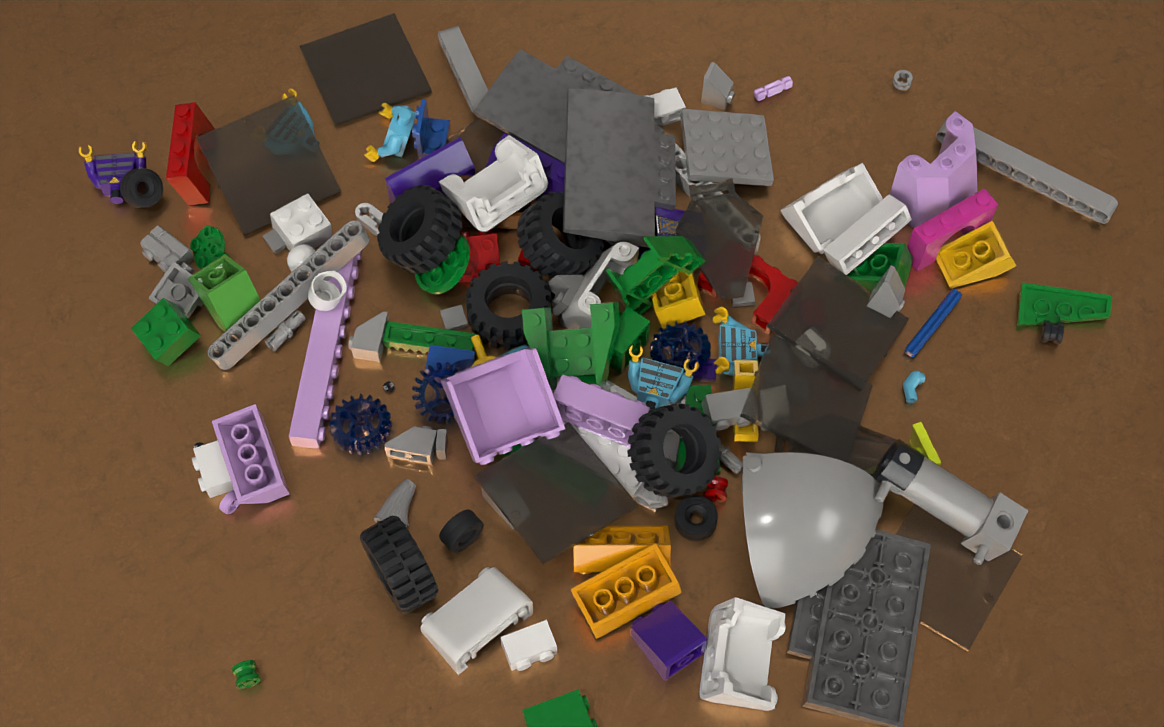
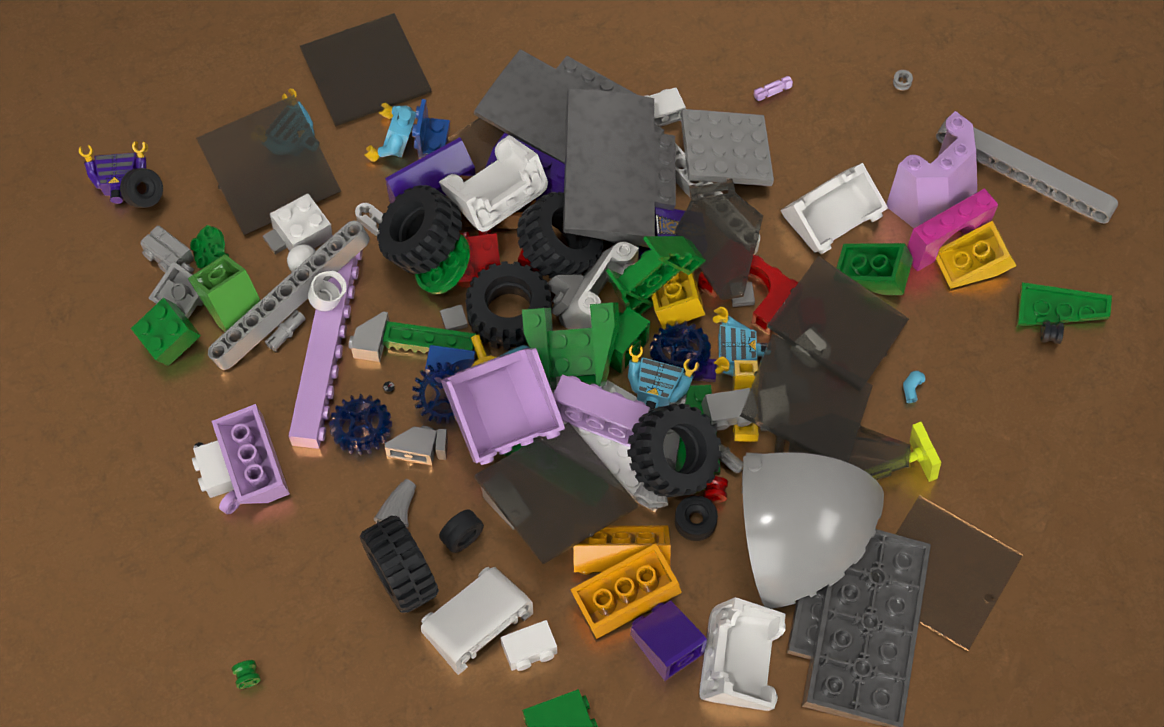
(182, 168): red arch -> none
(463, 66): light grey beam -> none
(717, 88): light grey slope -> none
(867, 234): white brick -> none
(888, 294): light grey slope -> none
(933, 323): blue axle -> none
(984, 521): light grey piece -> none

